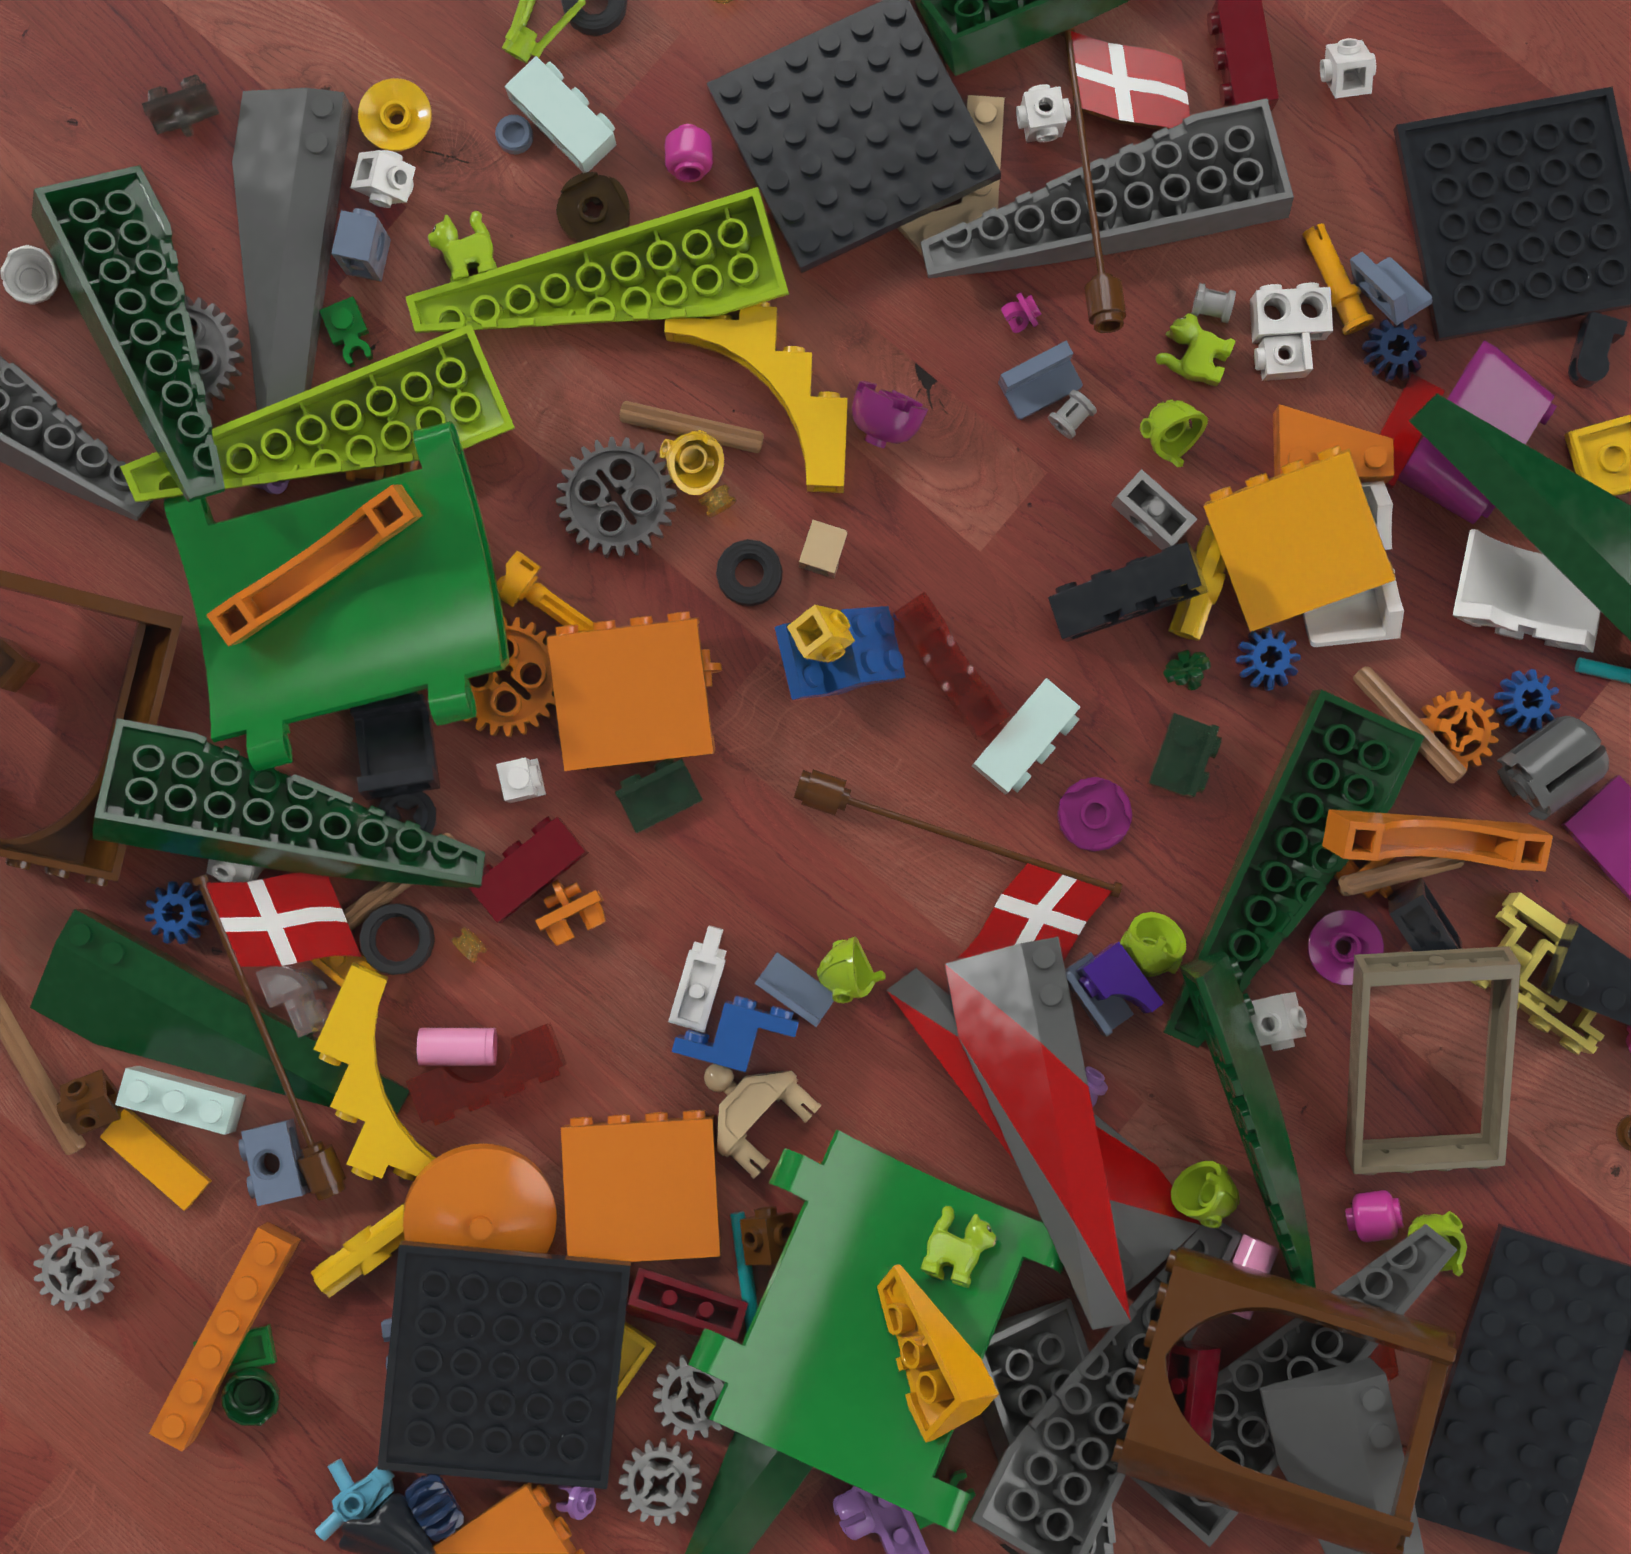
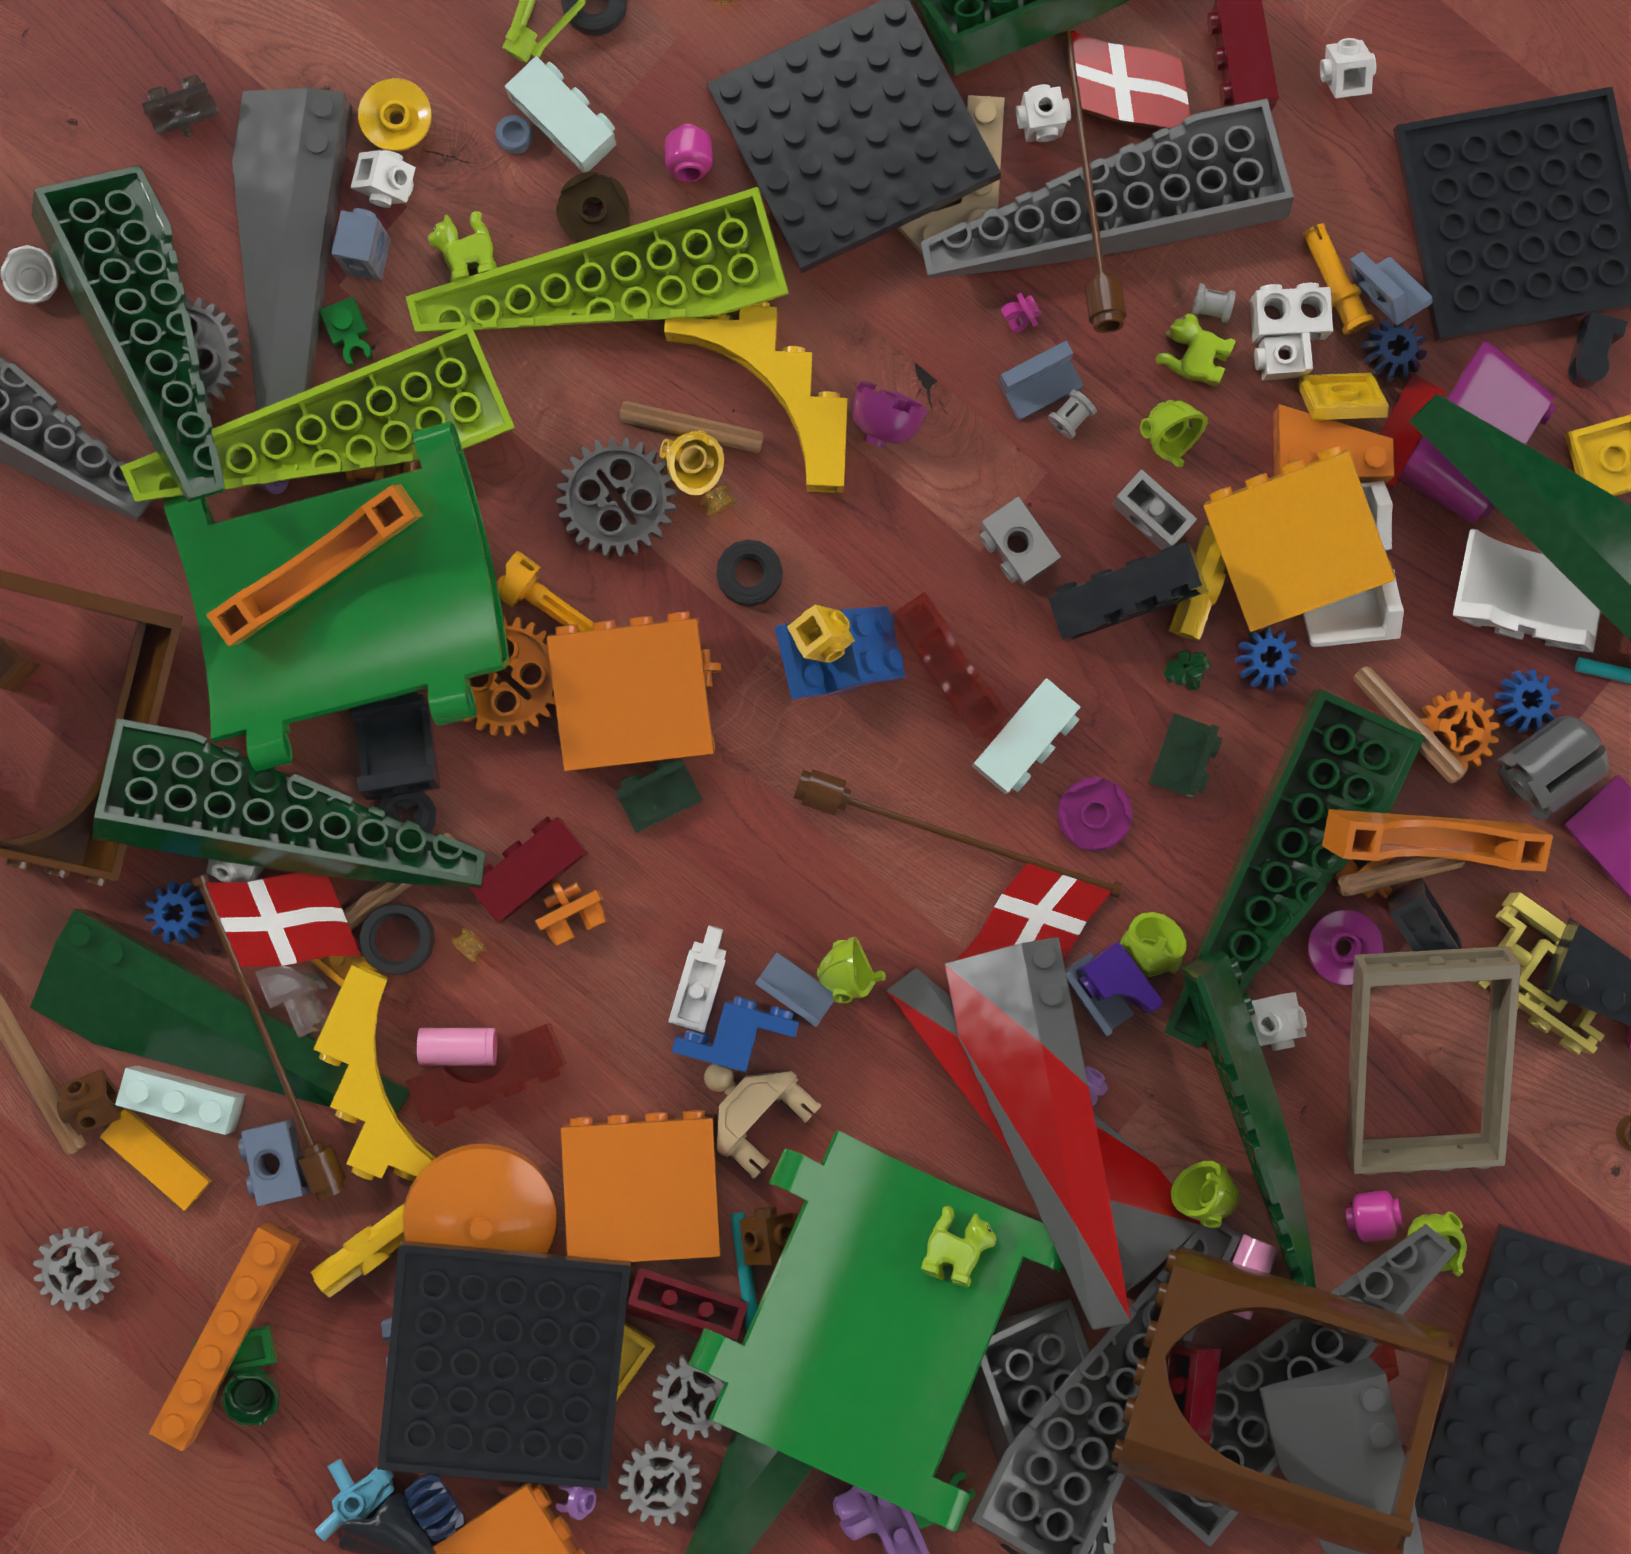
(521, 779): white brick -> none
(823, 549): tan panel -> none
(942, 1369): light orange wedge -> none
(1016, 520): none -> light grey brick
(1343, 396): none -> yellow plate

